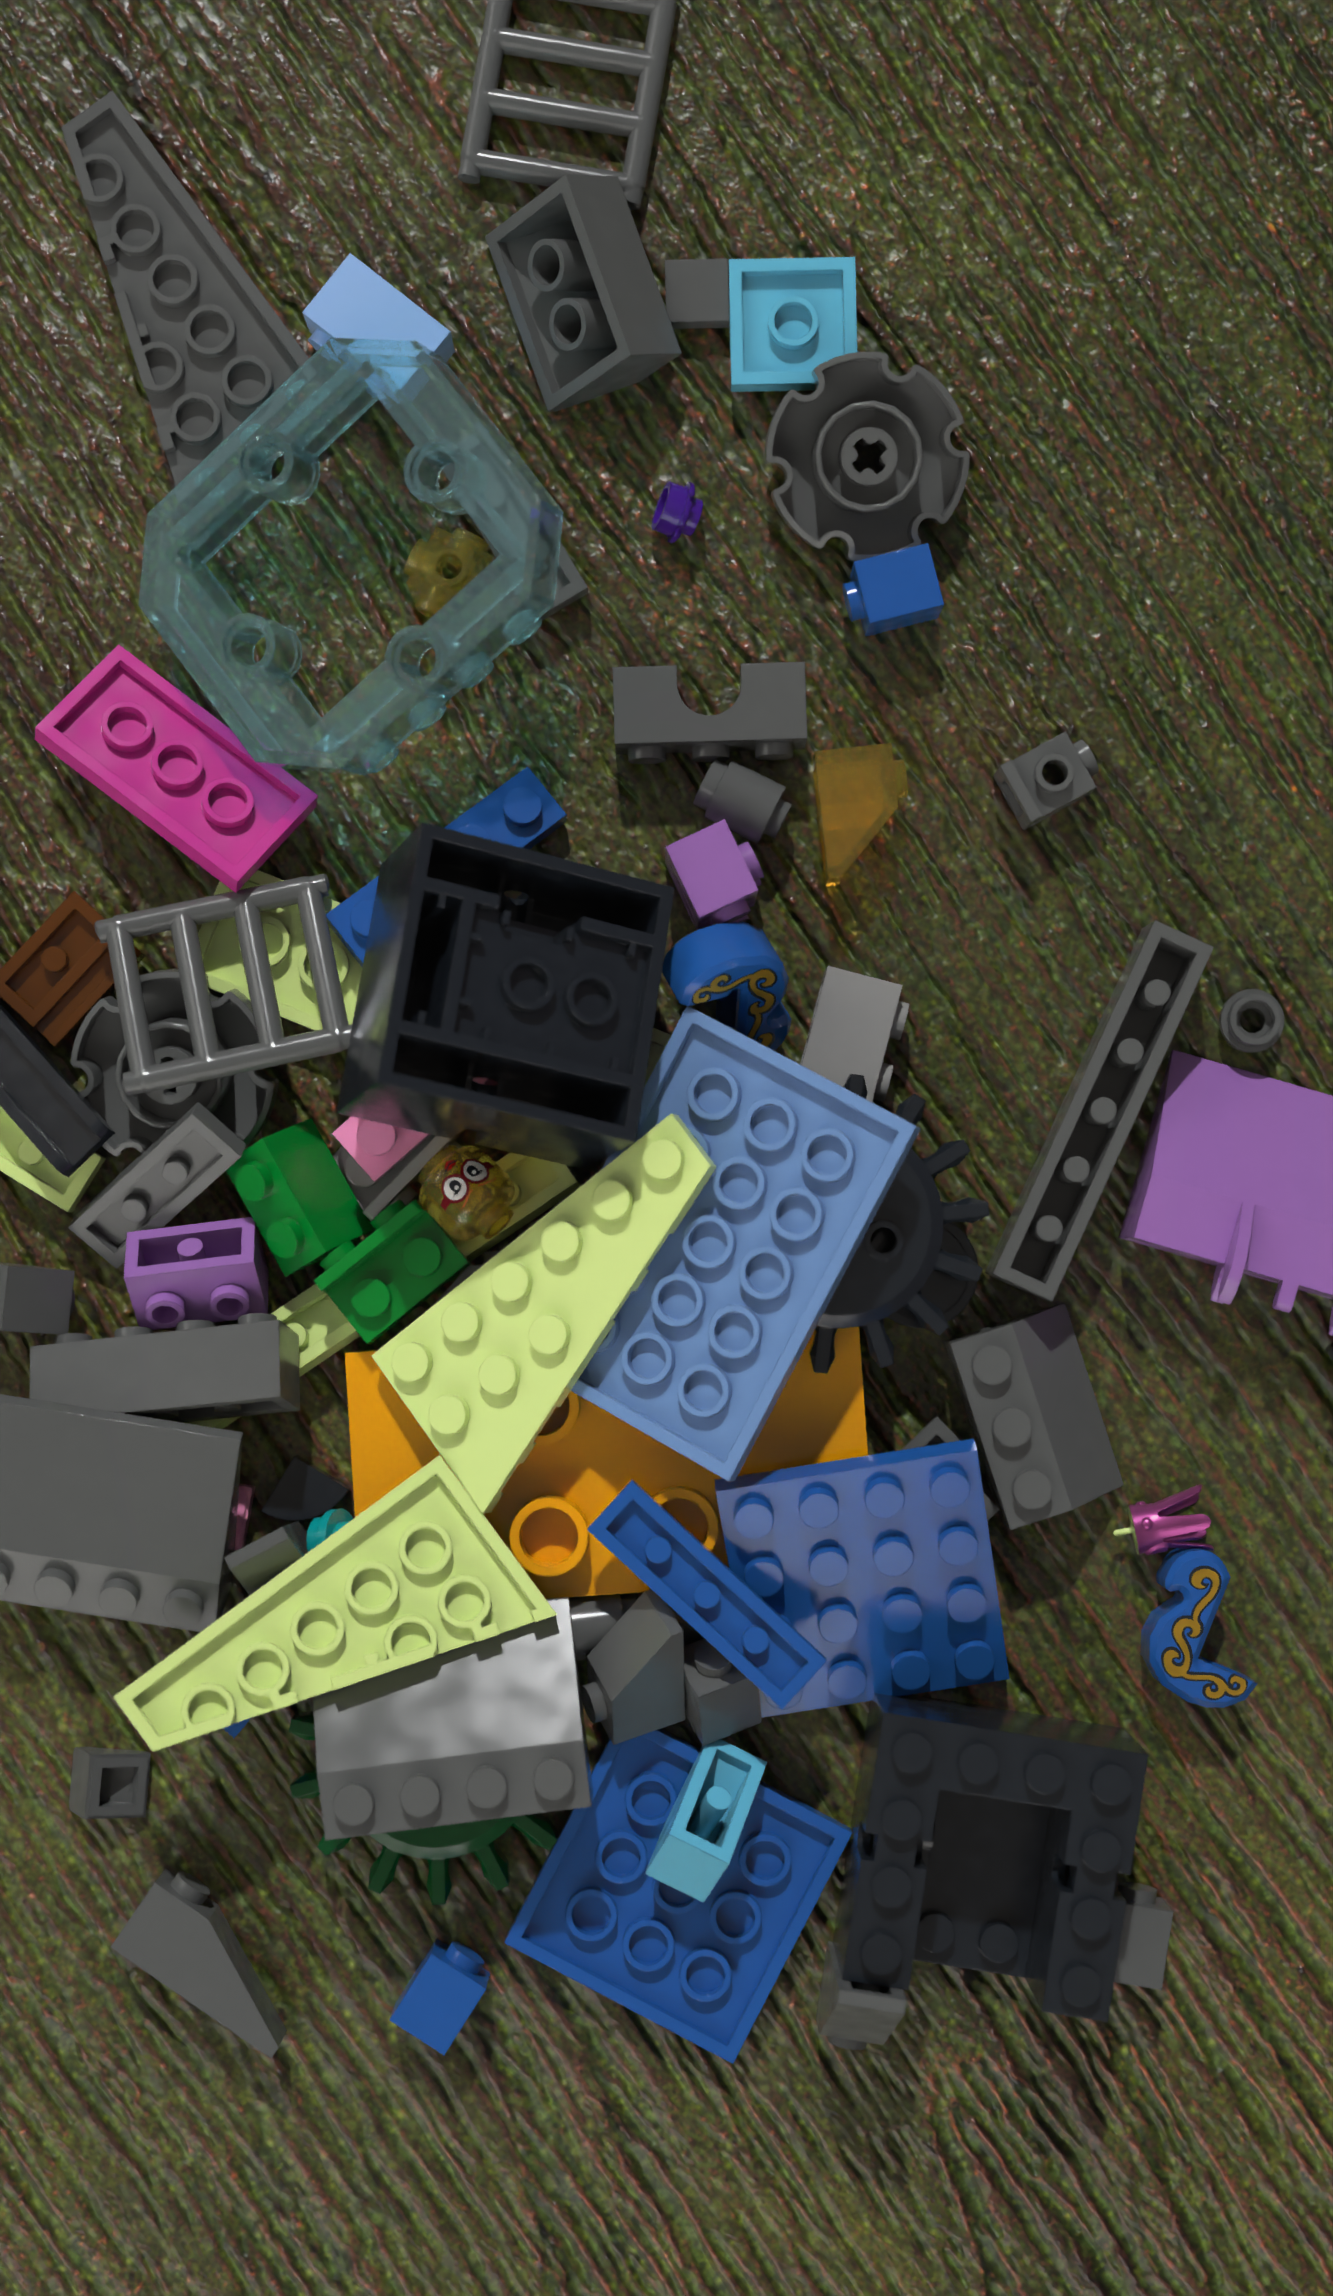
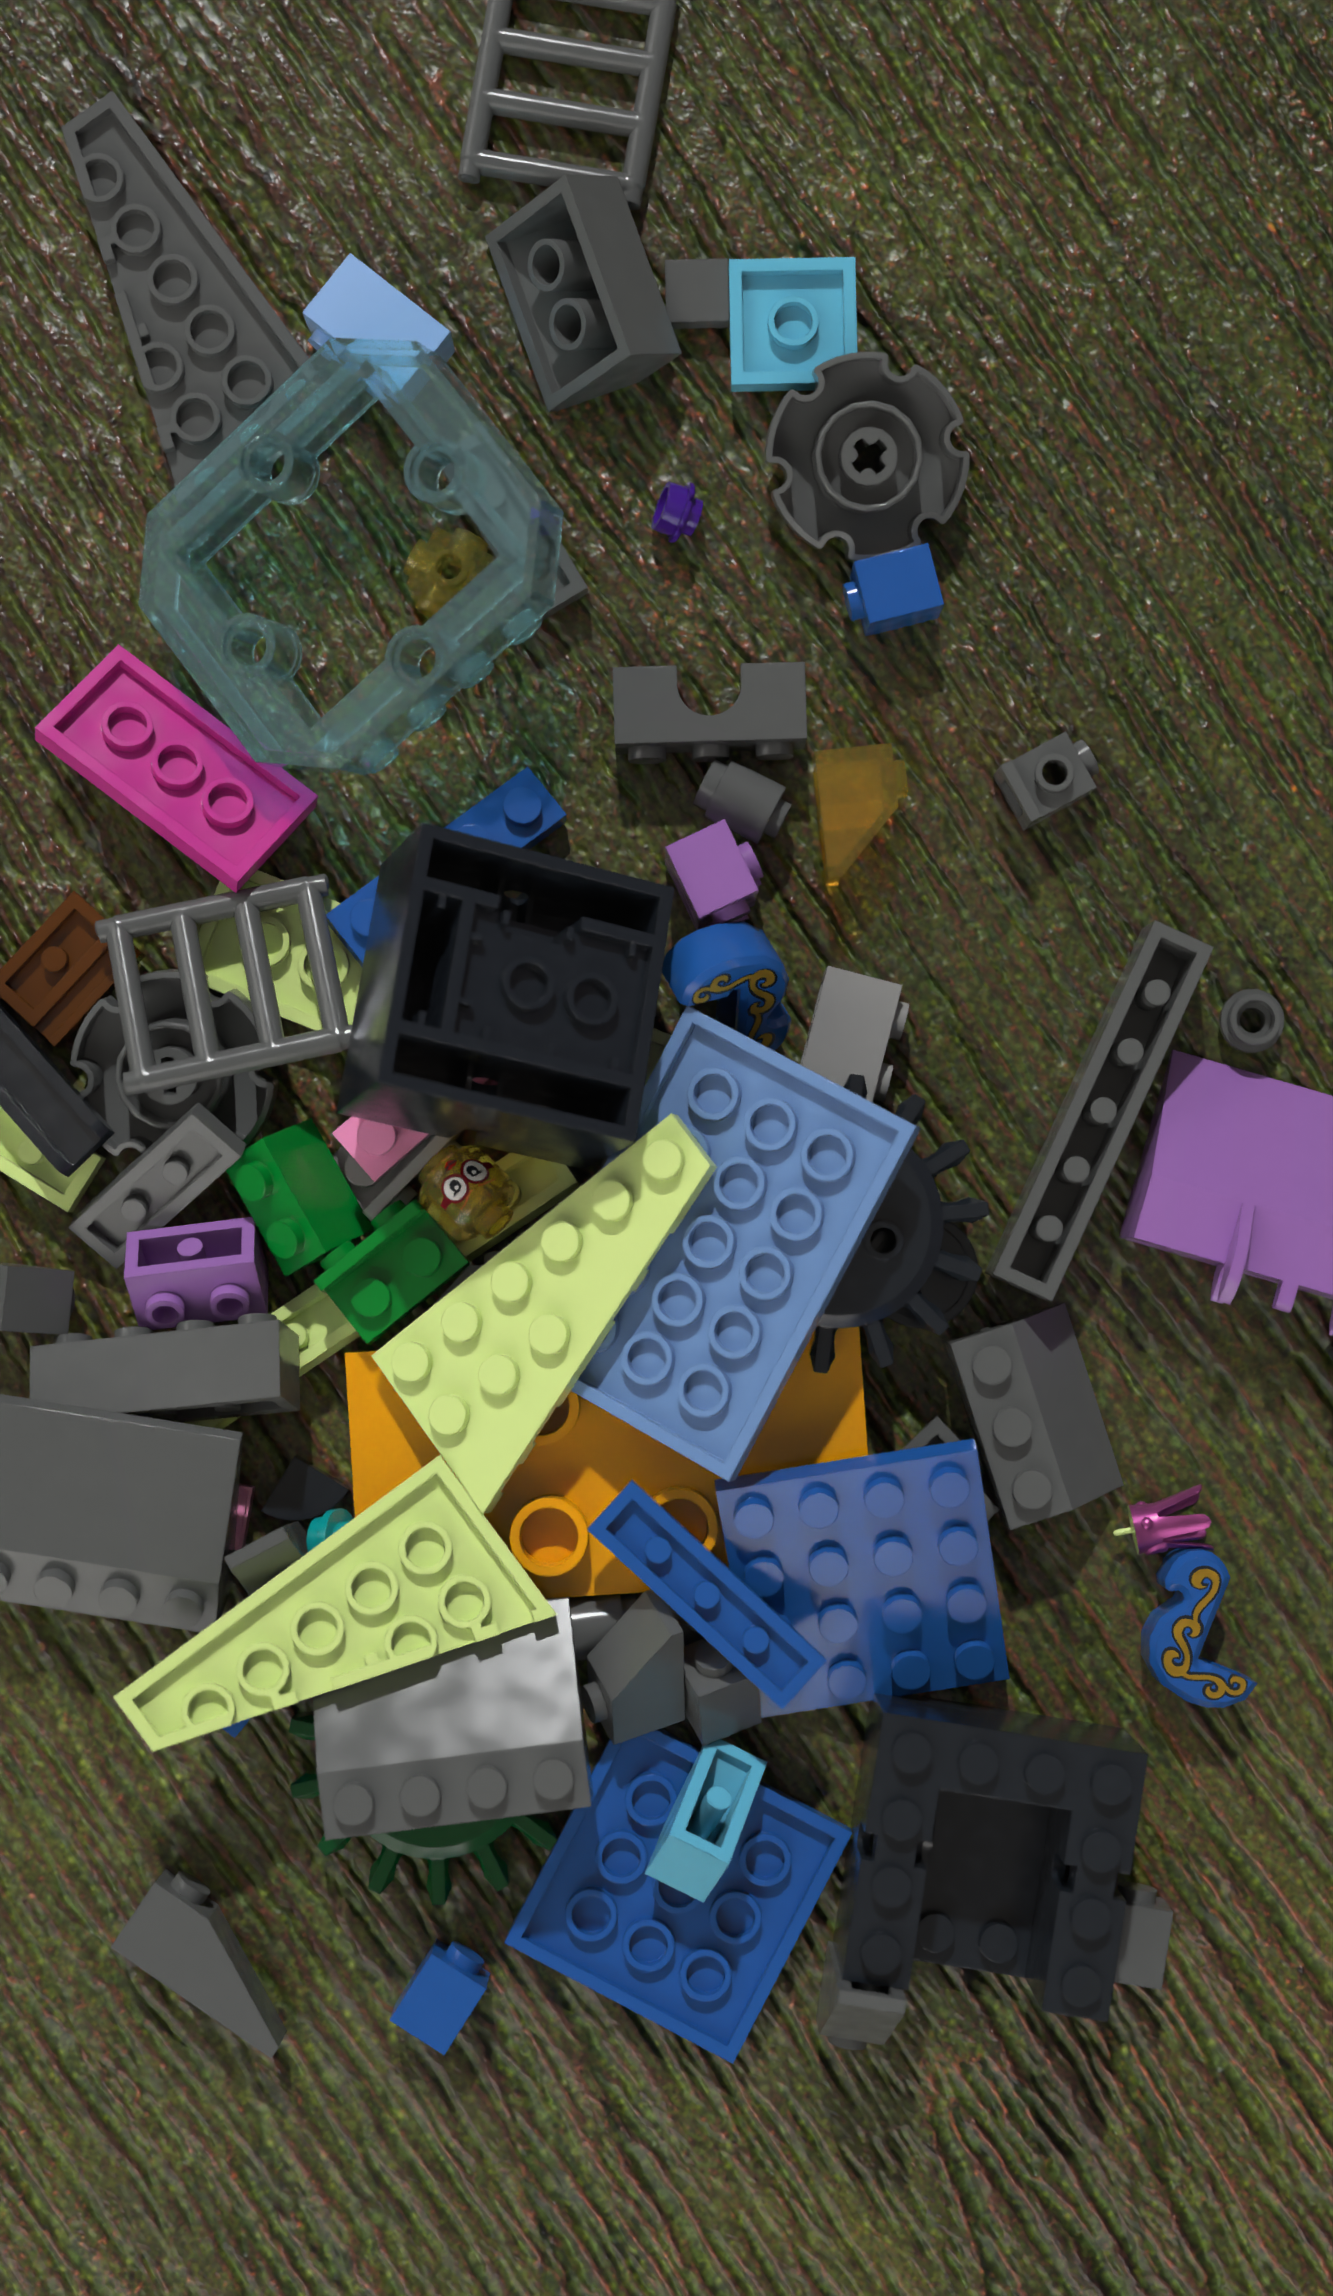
(109, 1783): dark grey slope -> none

